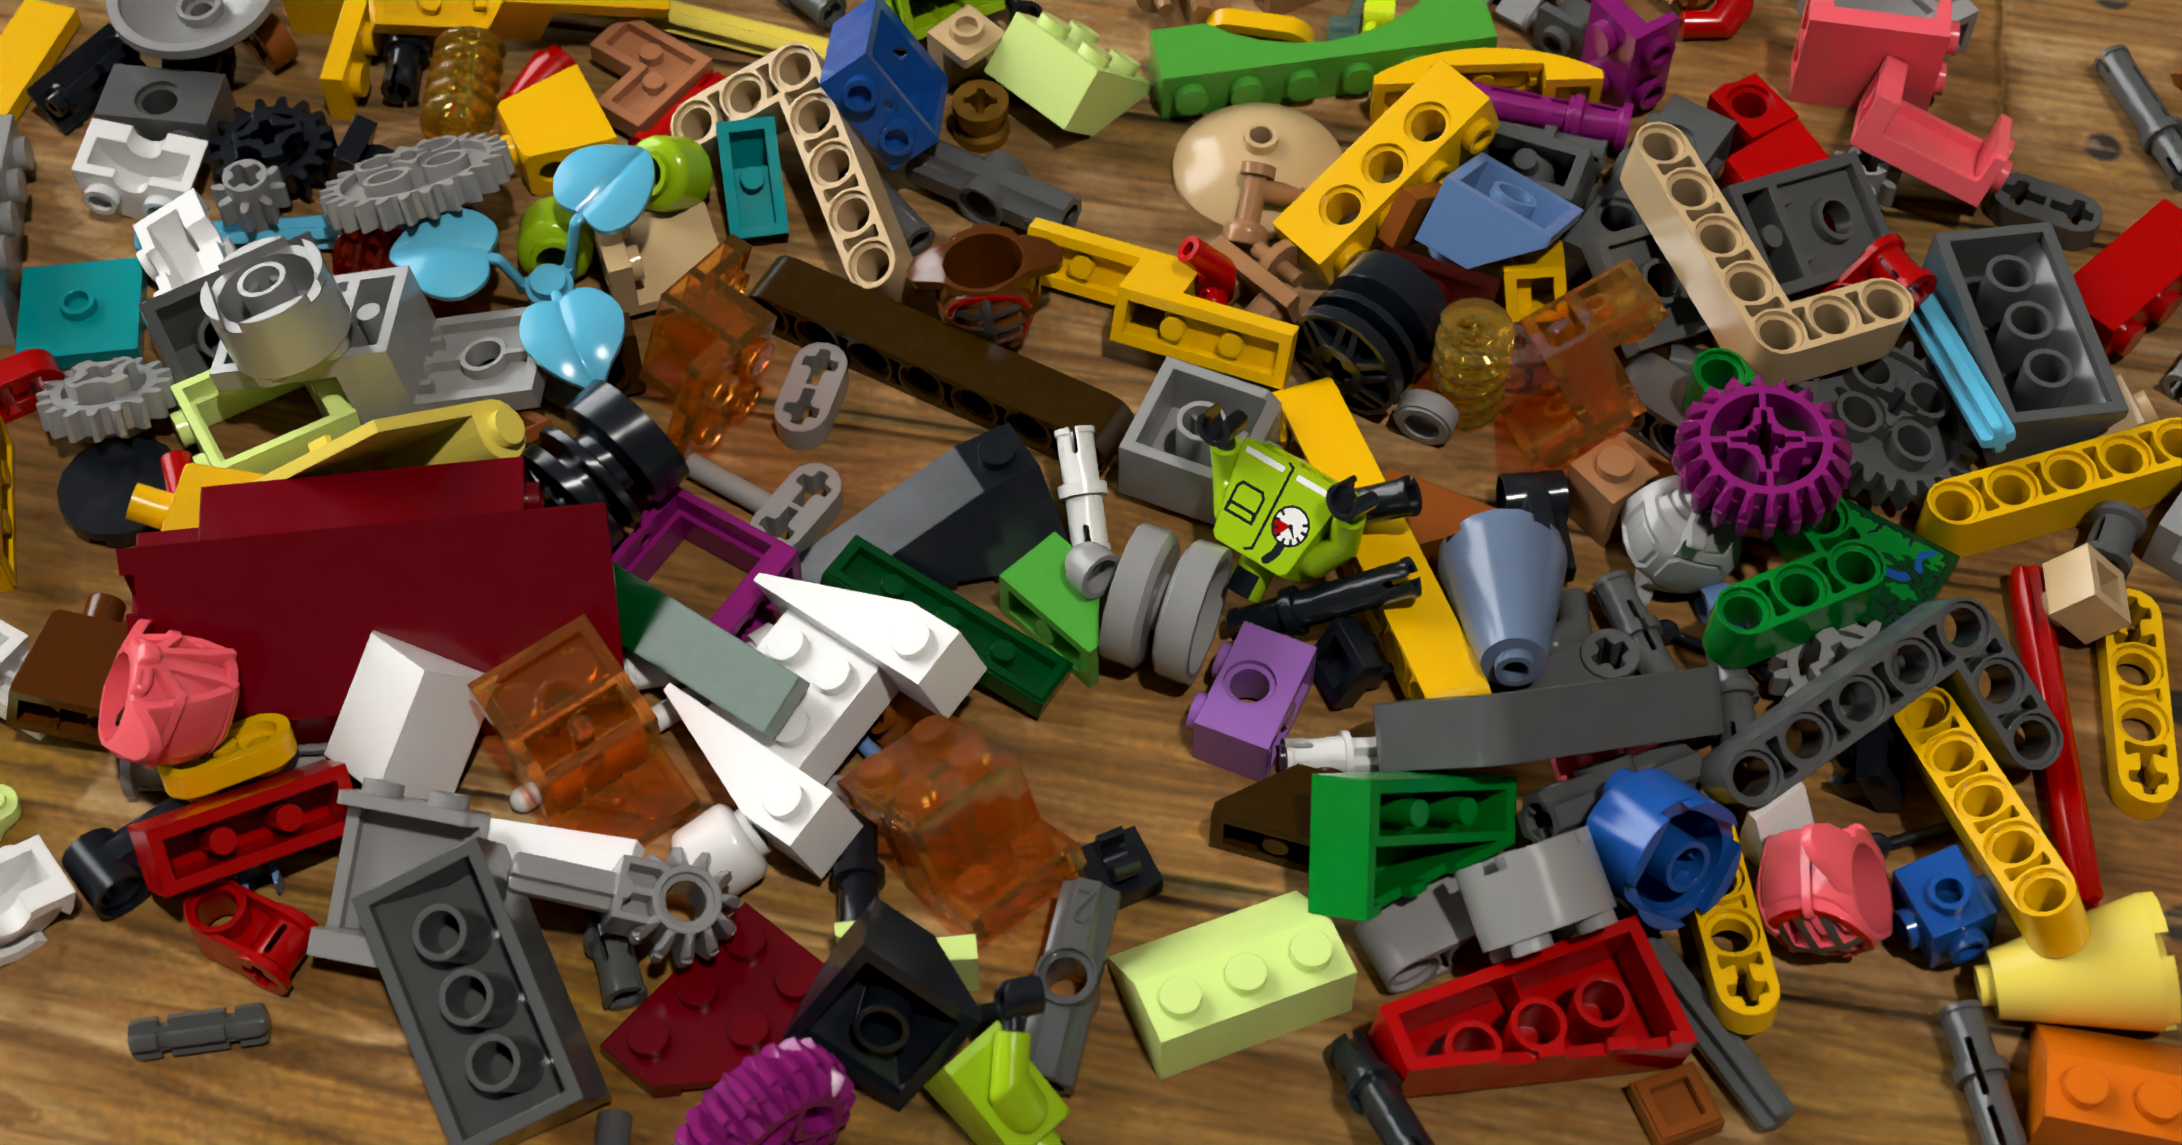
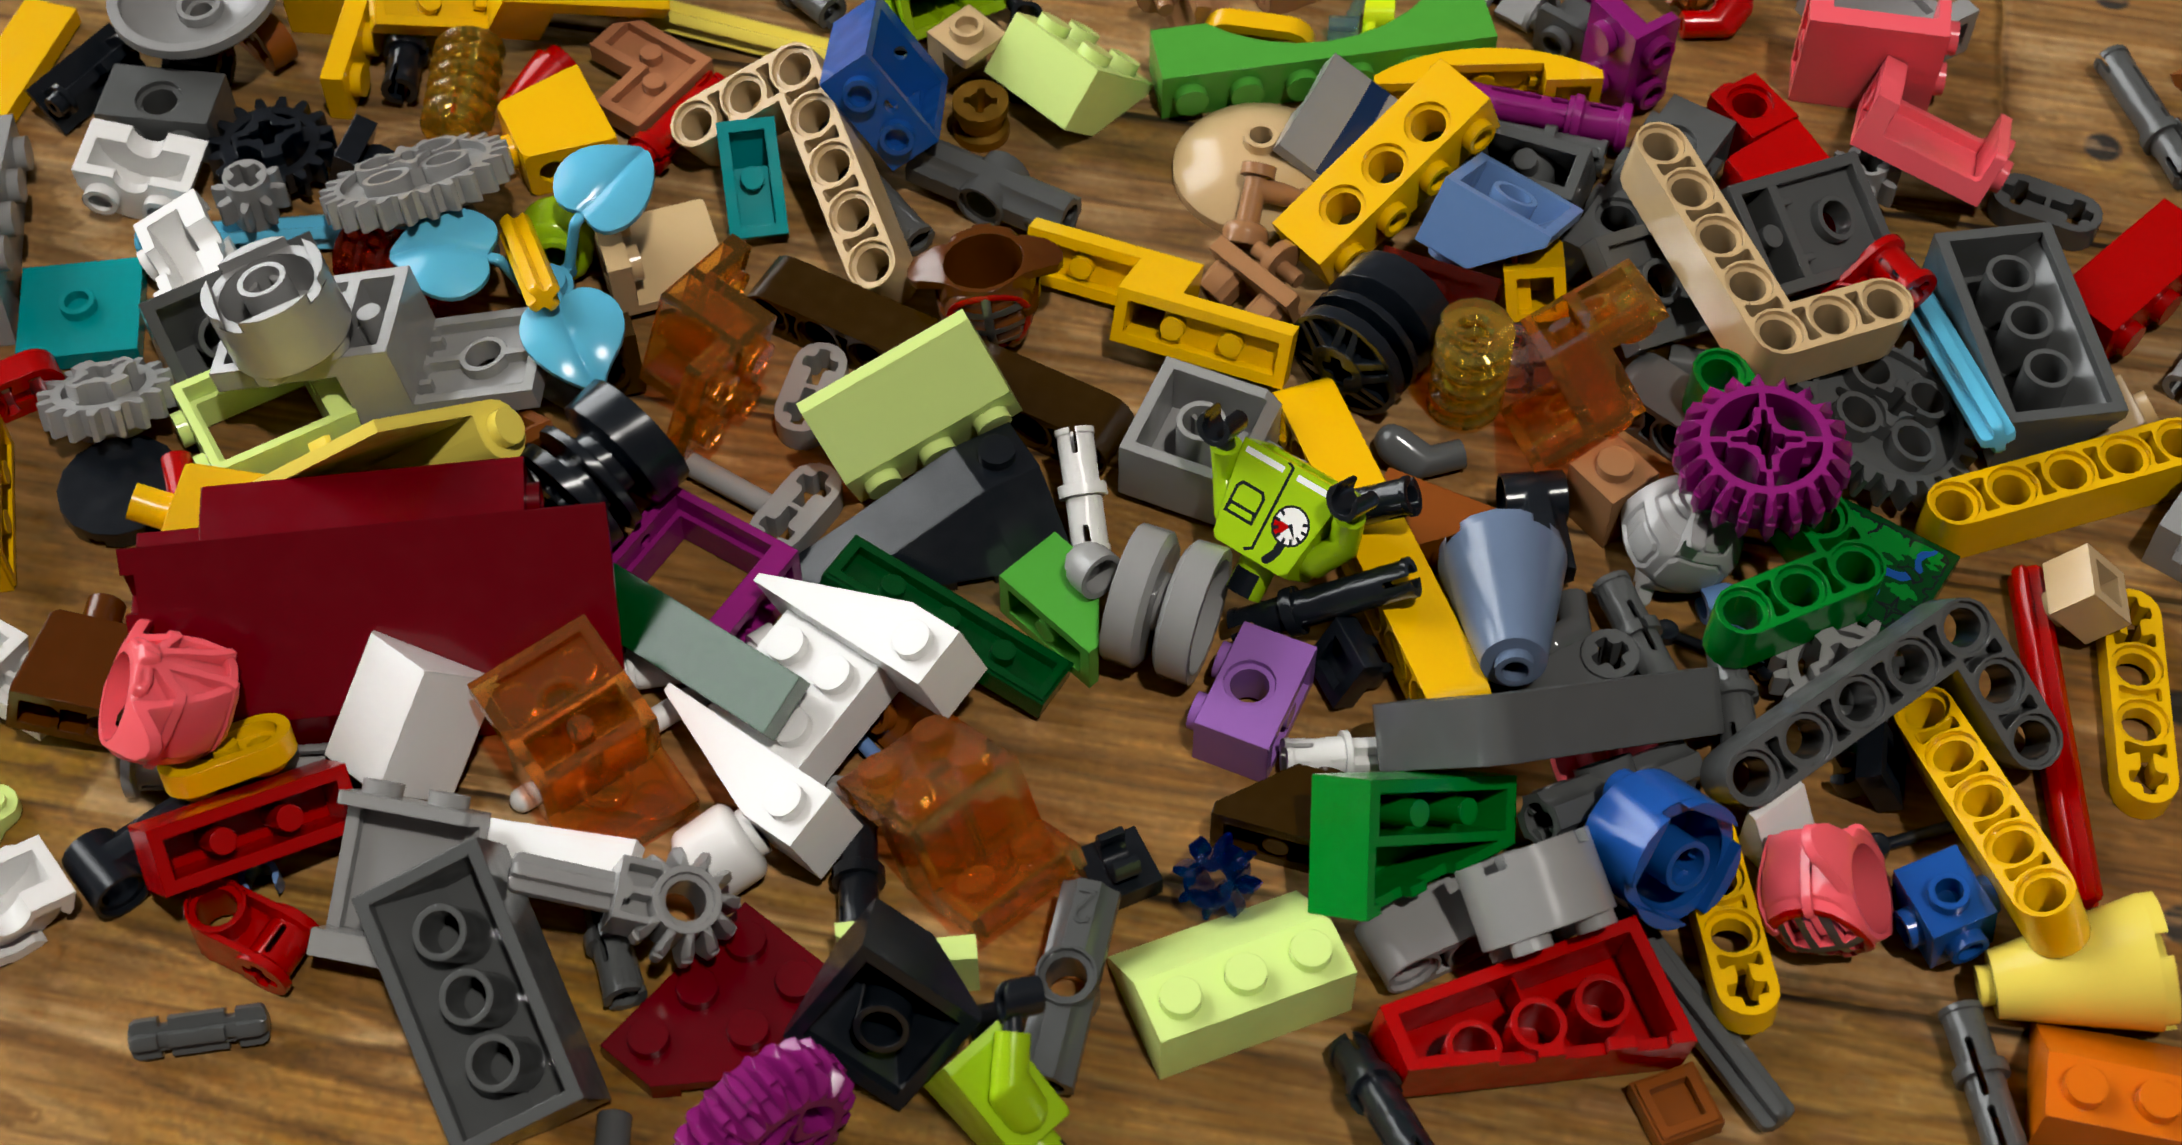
(529, 262): none -> yellow axle
(681, 172): lime head -> none
(910, 406): none -> yellowish green slope
(1203, 890): none -> clear blue gear
(1214, 270): red arm -> none
(1332, 118): none -> light grey slope
(1408, 214): dark orange tile -> none
(1414, 456): none -> dark grey arm
(1426, 416): light grey tile -> none
(2114, 532): dark grey bush -> none

